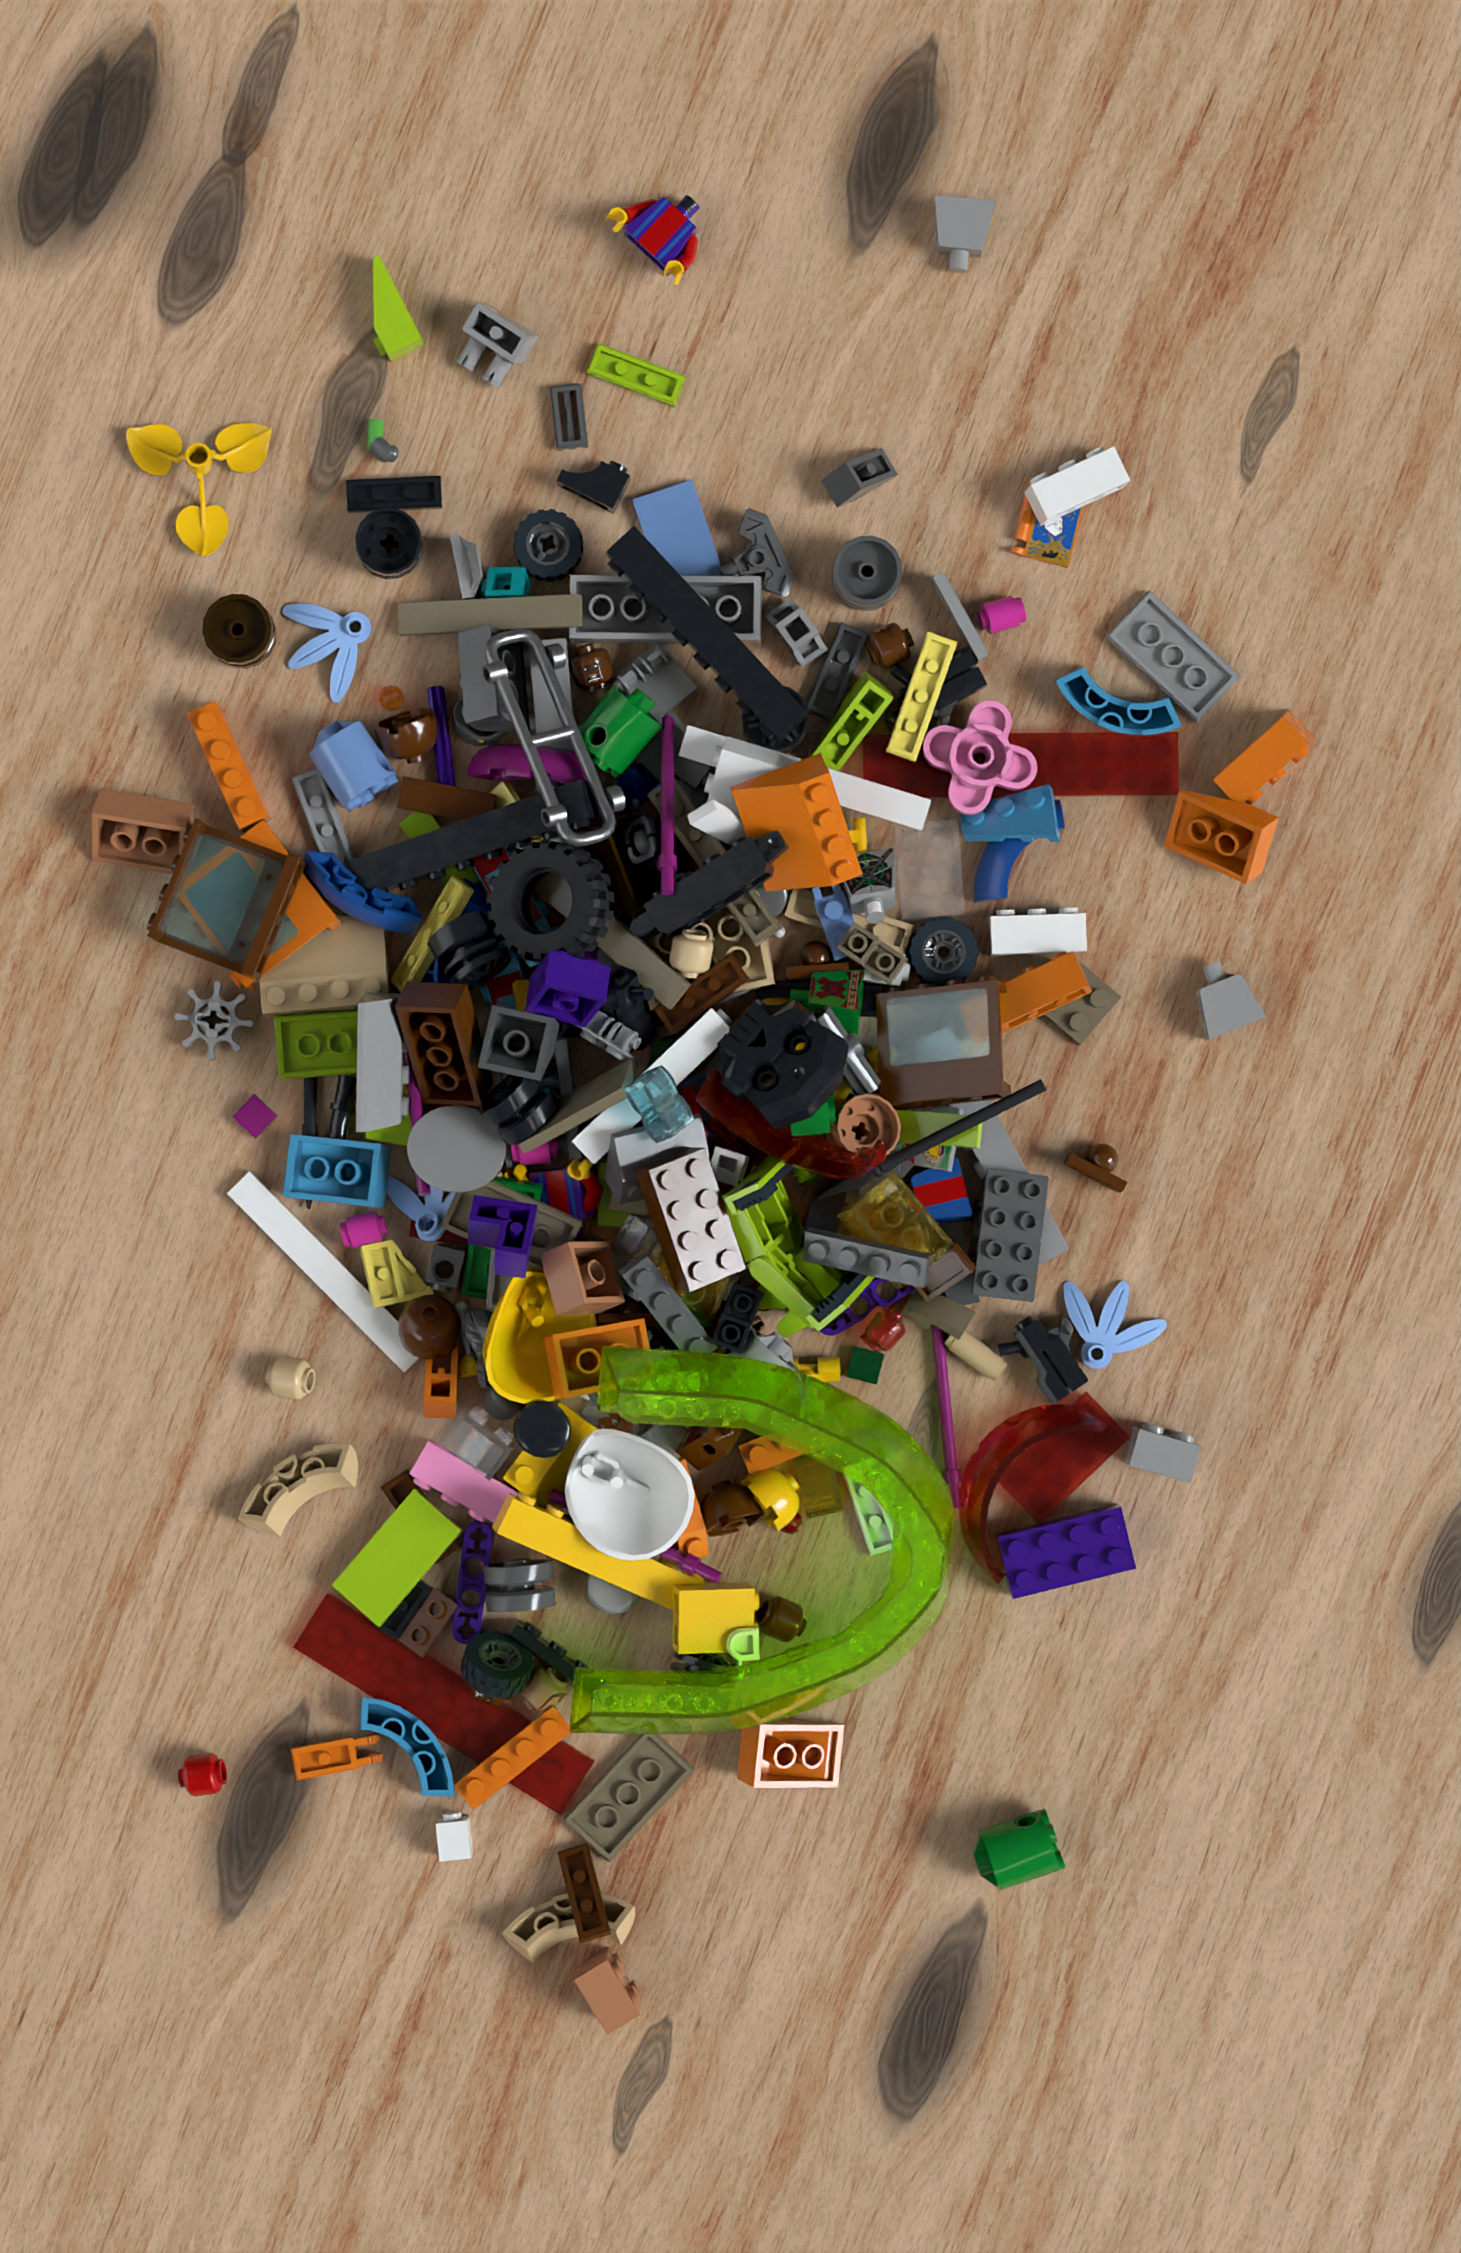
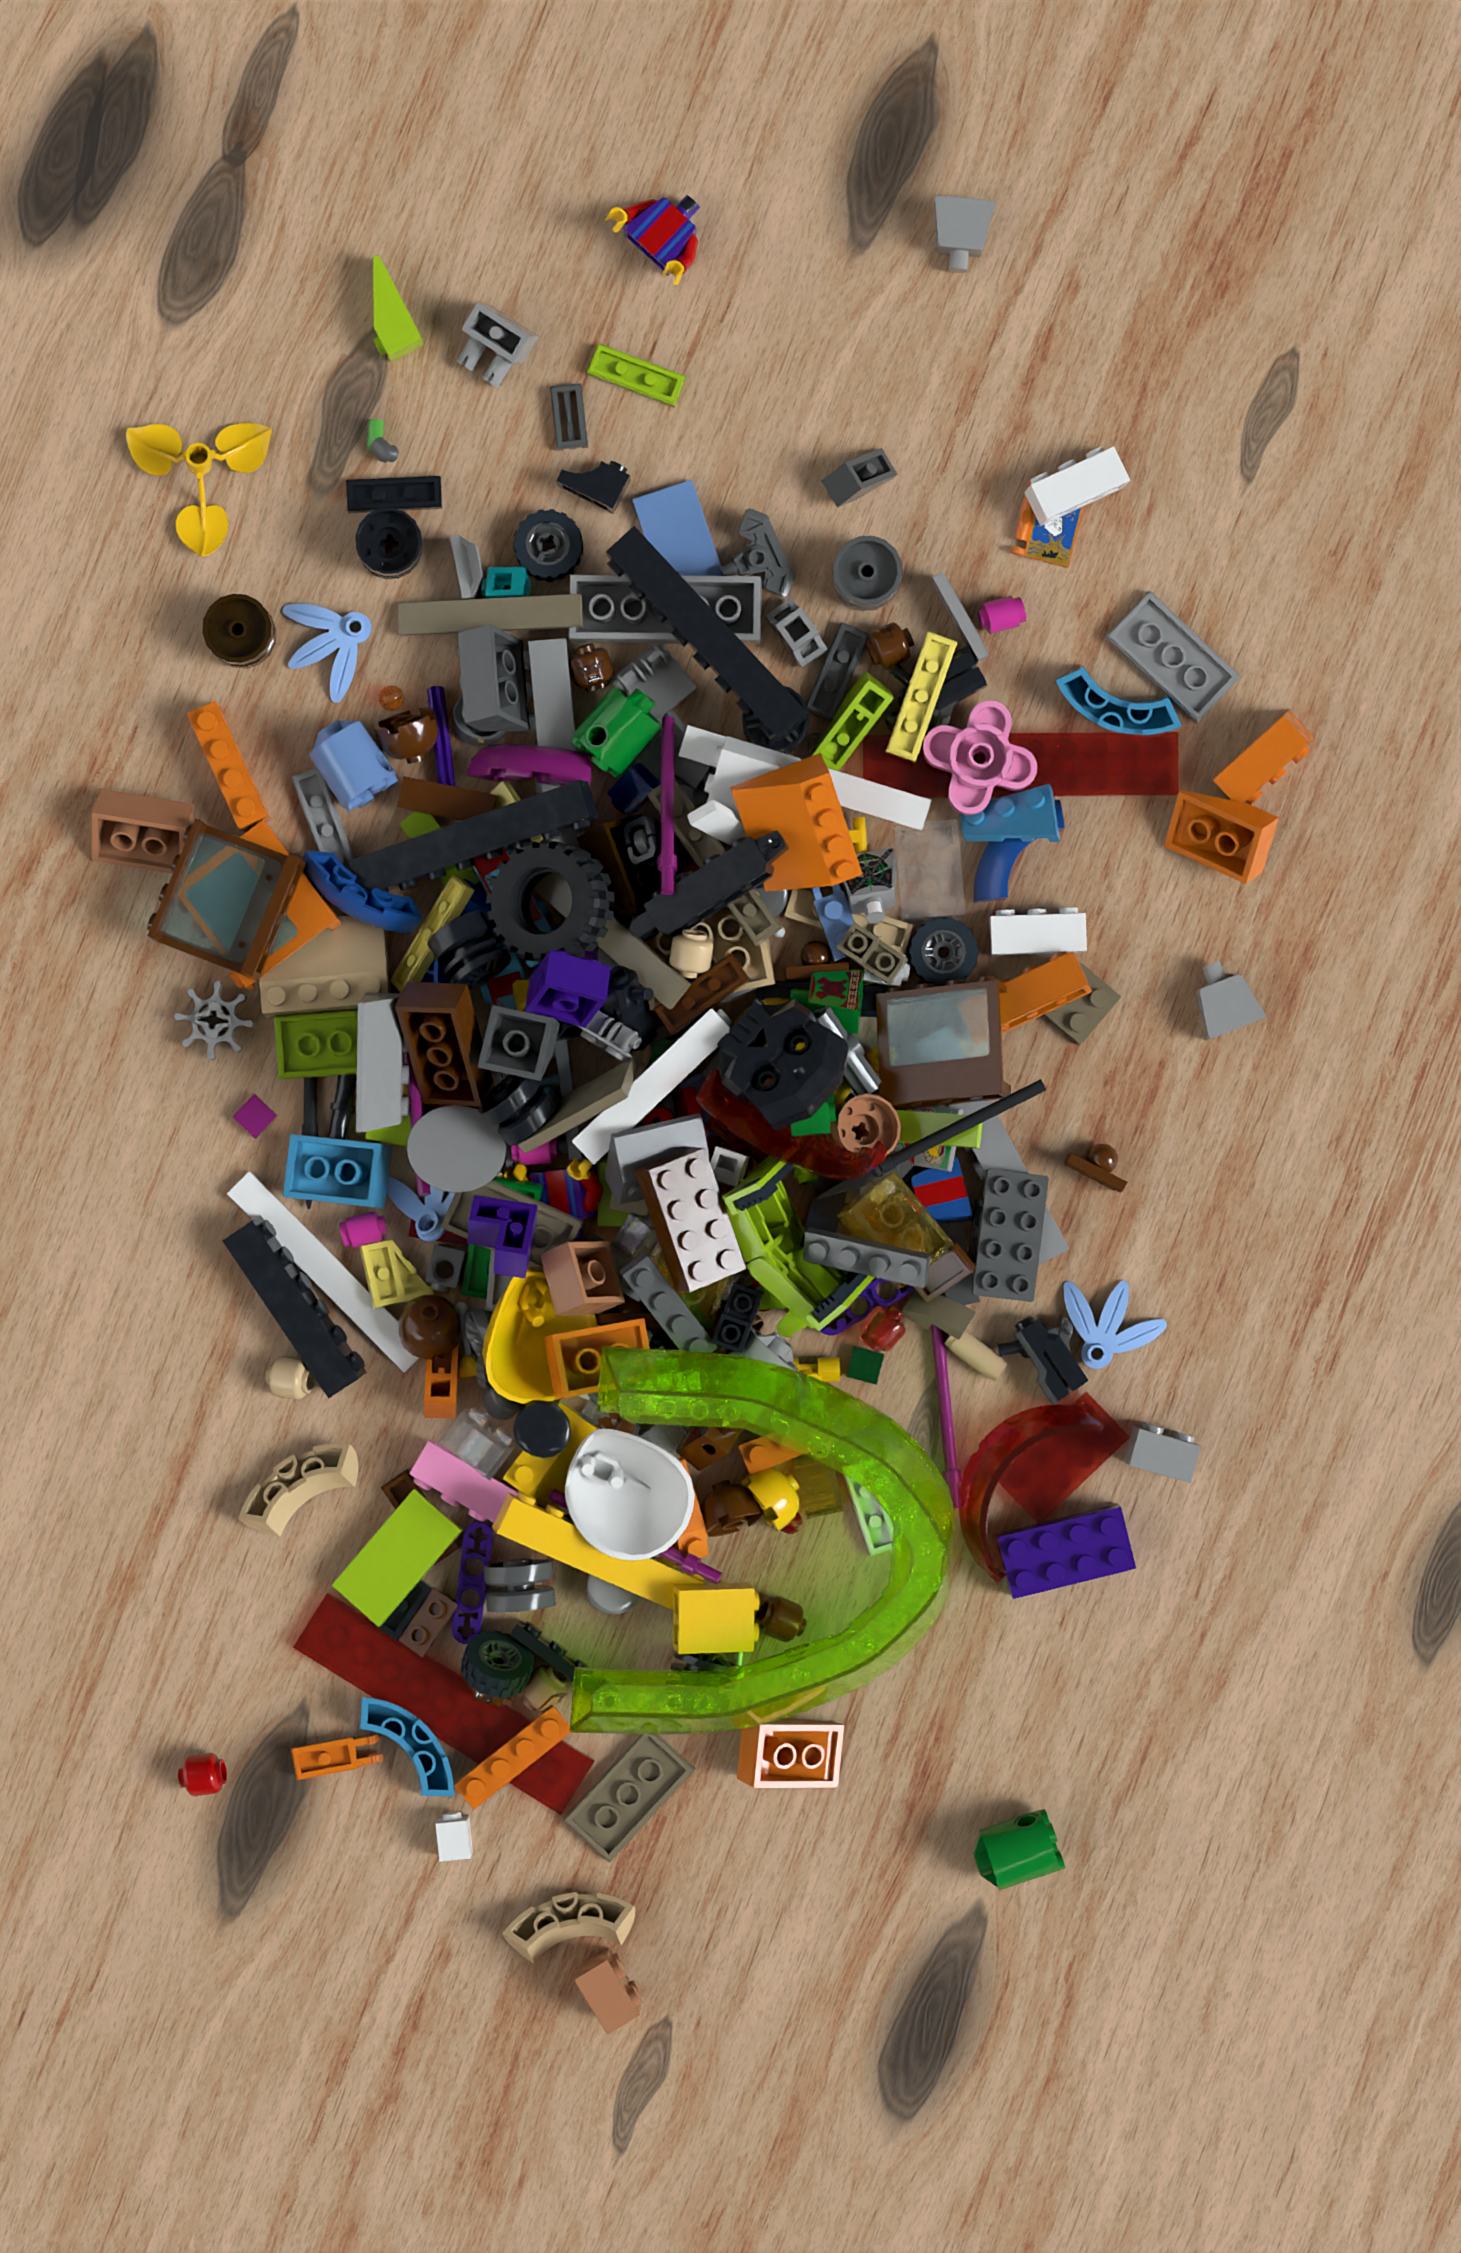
(295, 1306): none -> black brick
(550, 659): flat silver bar -> none
(584, 1893): reddish brown tile -> none
(659, 1104): clear light blue brick -> none
(744, 1644): yellowish green tile -> none

